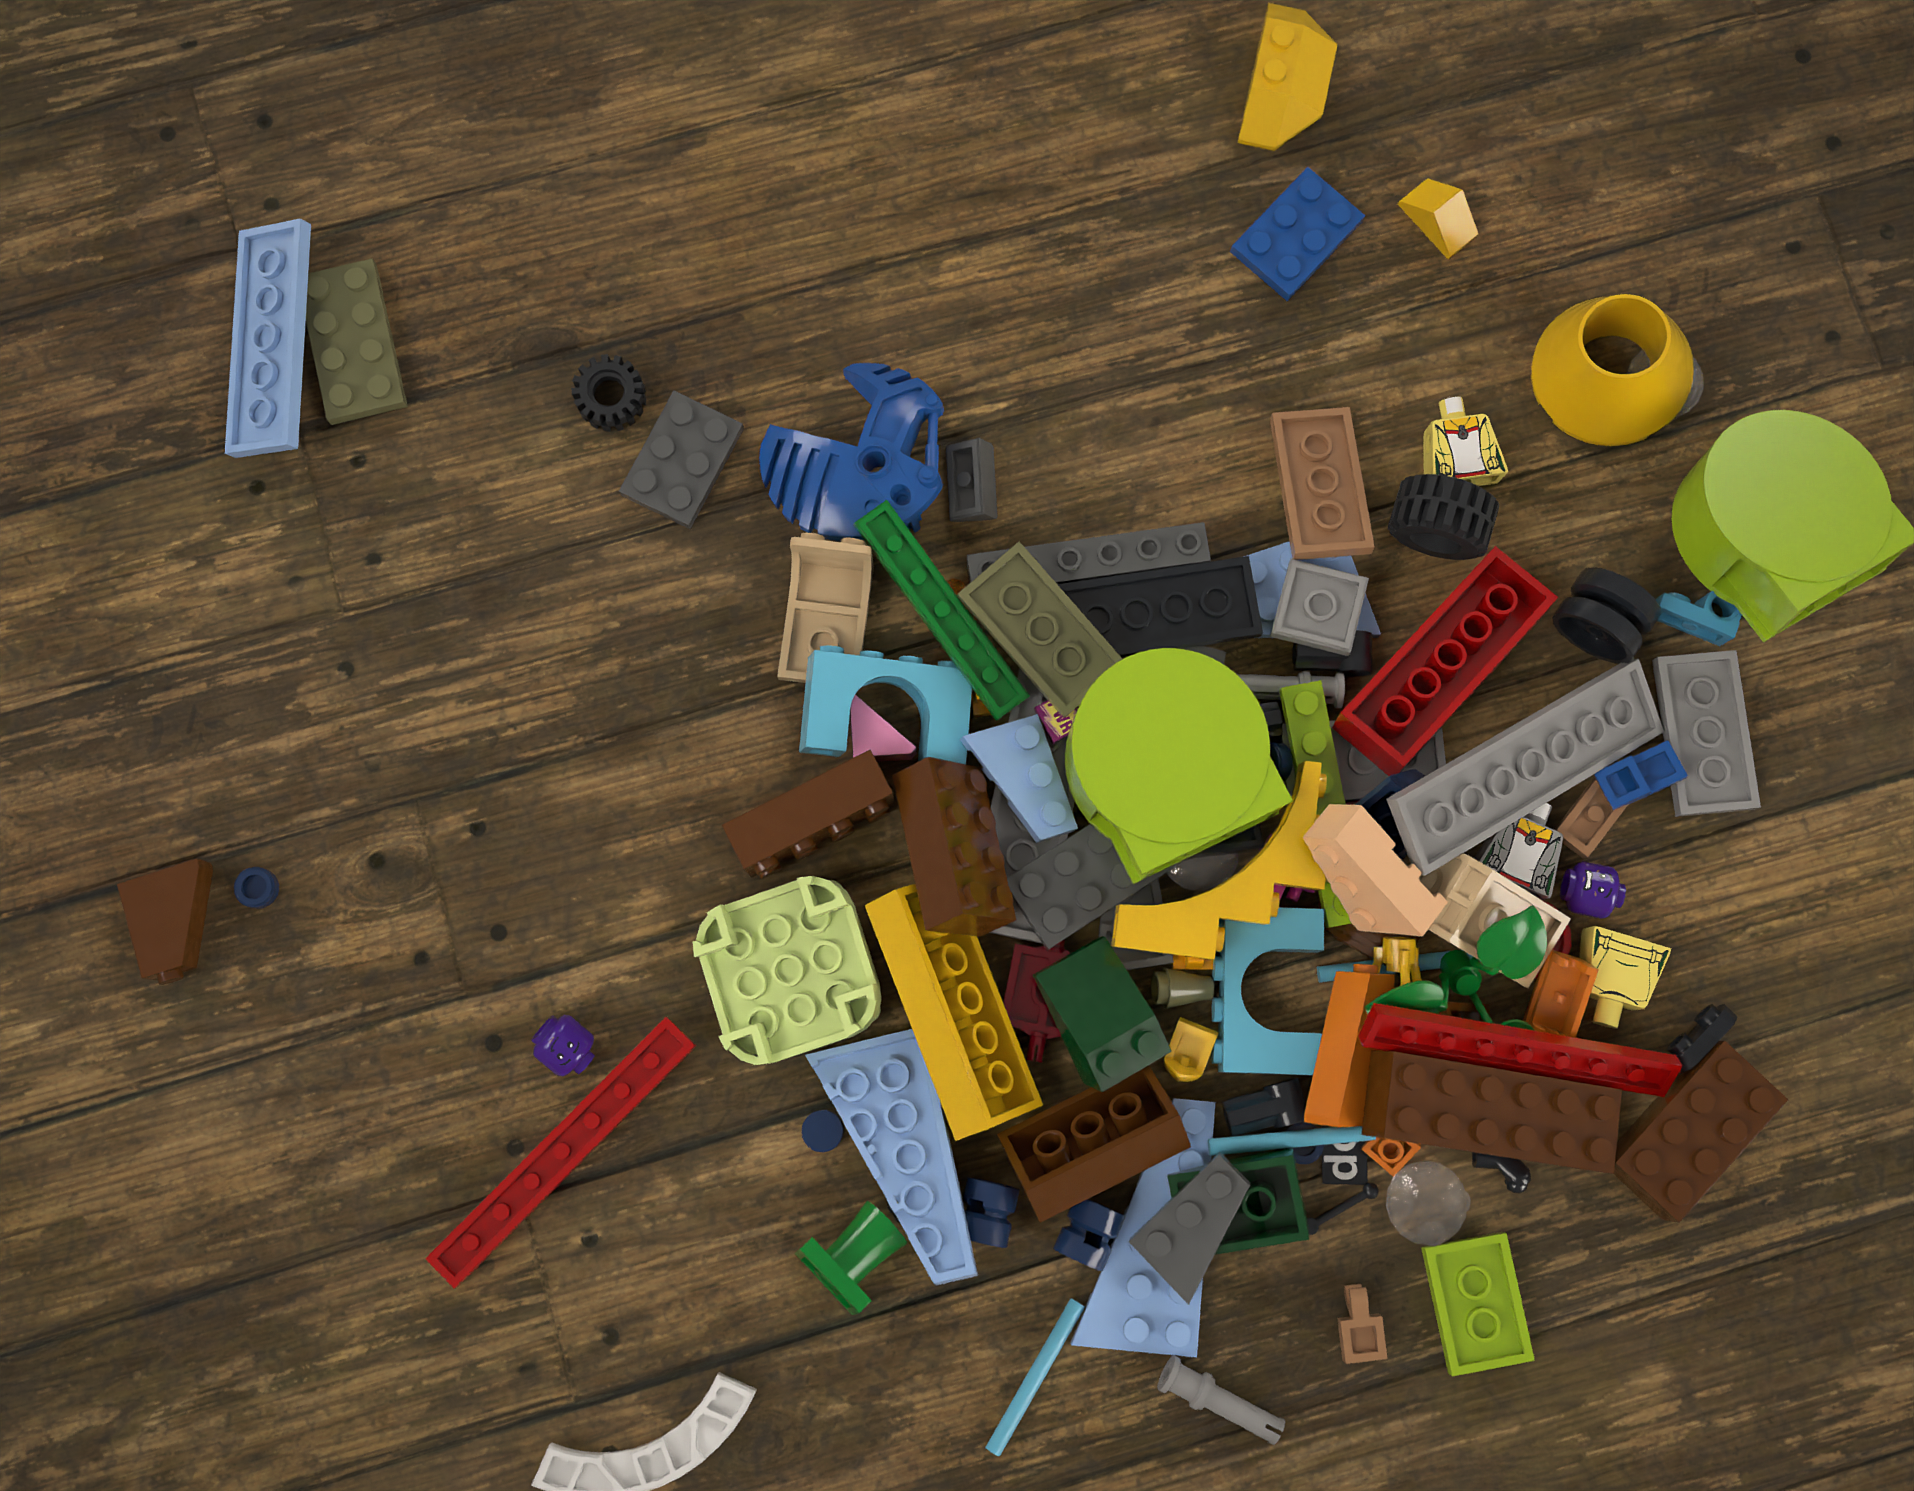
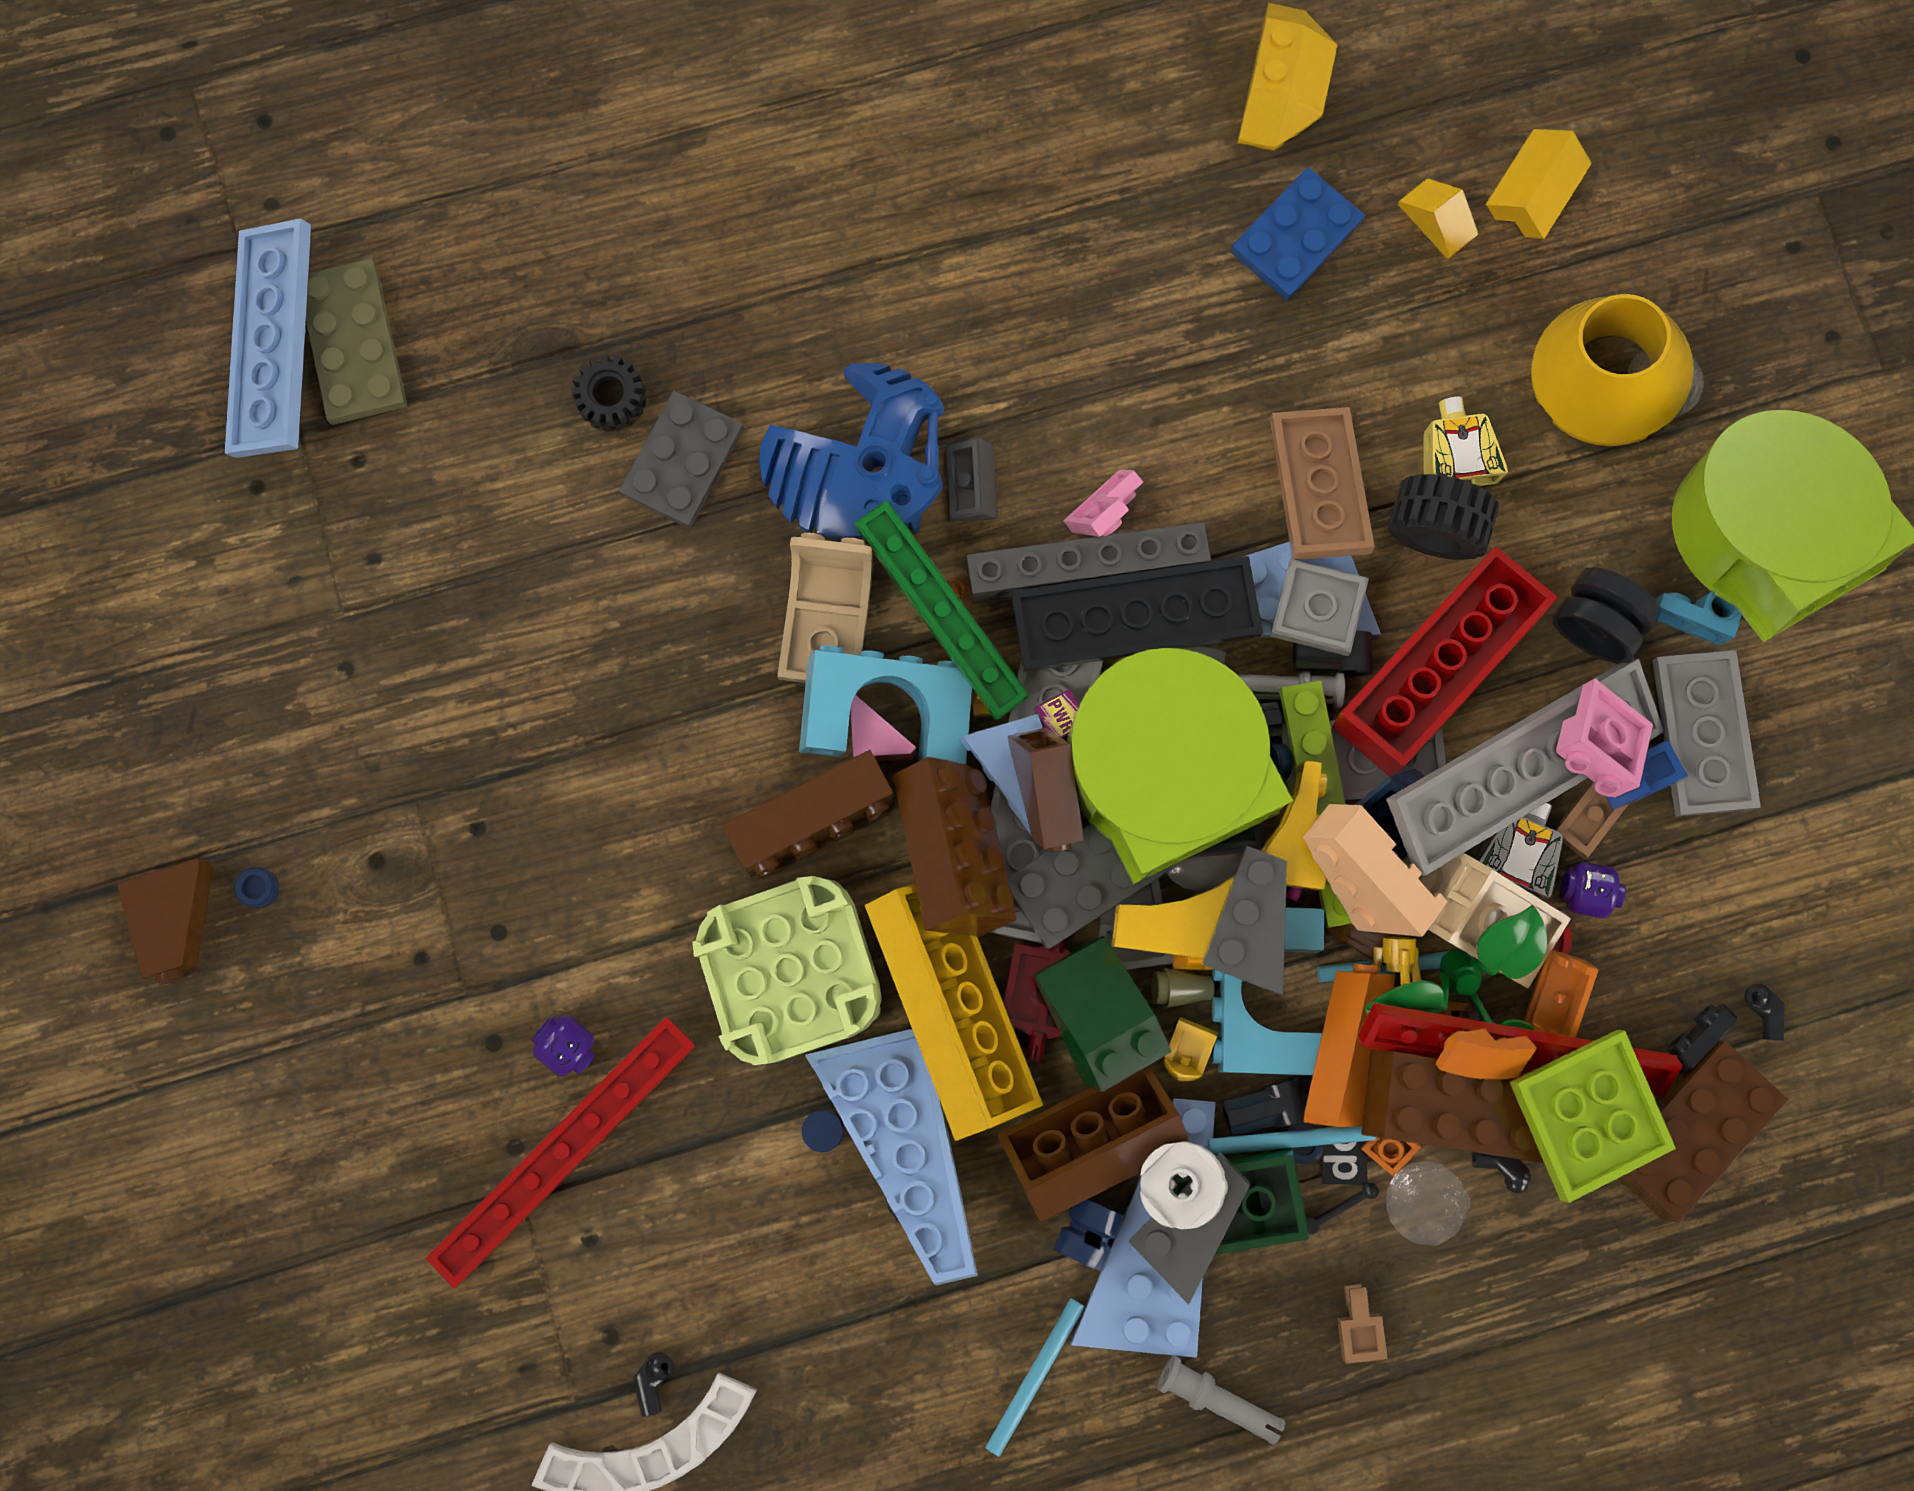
(649, 1379): none -> black arm
(853, 1256): green plant -> none
(988, 1211): dark blue wheel -> none
(1039, 628): olive plate -> none
(1047, 788): none -> reddish brown slope
(1105, 507): none -> bright pink plate
(1158, 1184): none -> white plate
(1252, 923): none -> dark grey wing
(1477, 1304): lime plate -> none
(1481, 1057): none -> orange slope
(1540, 181): none -> yellow piece
(1592, 1116): none -> lime plate
(1605, 741): none -> bright pink plate
(1625, 974): light yellow torso -> none
(1769, 1008): none -> black arm

